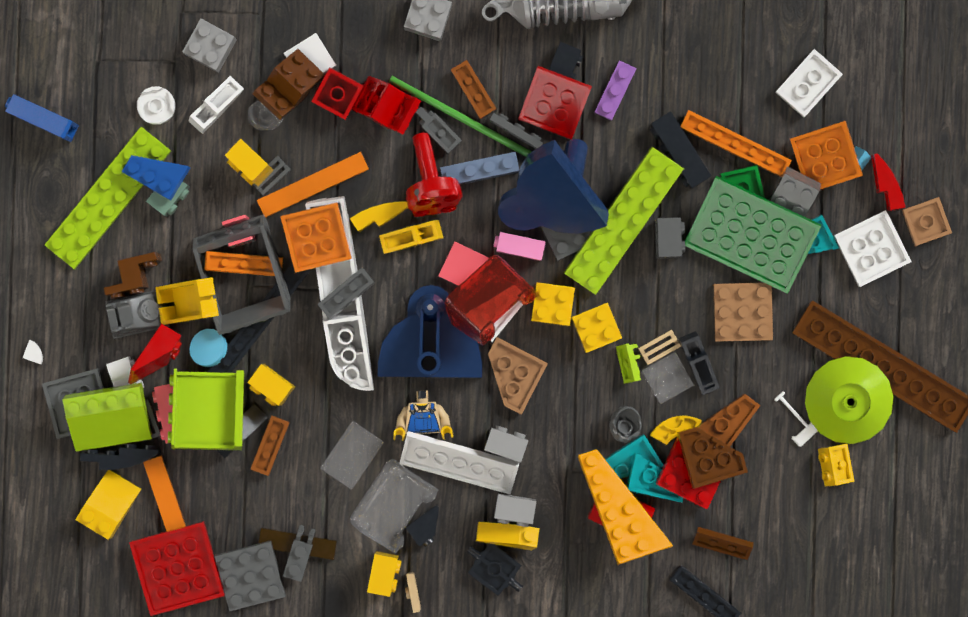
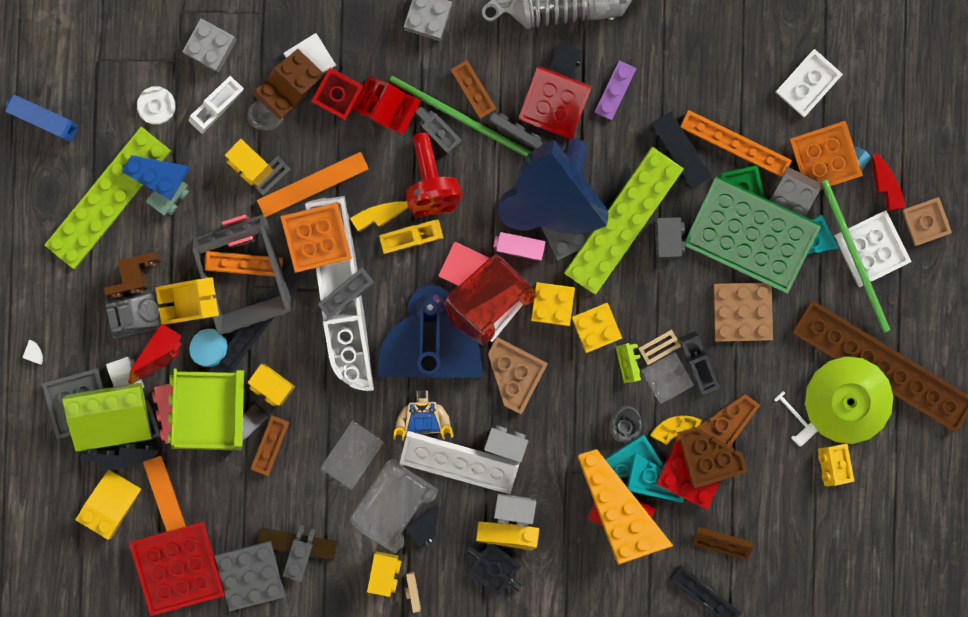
(482, 168): sand blue brick -> none
(855, 256): none -> bright green piece

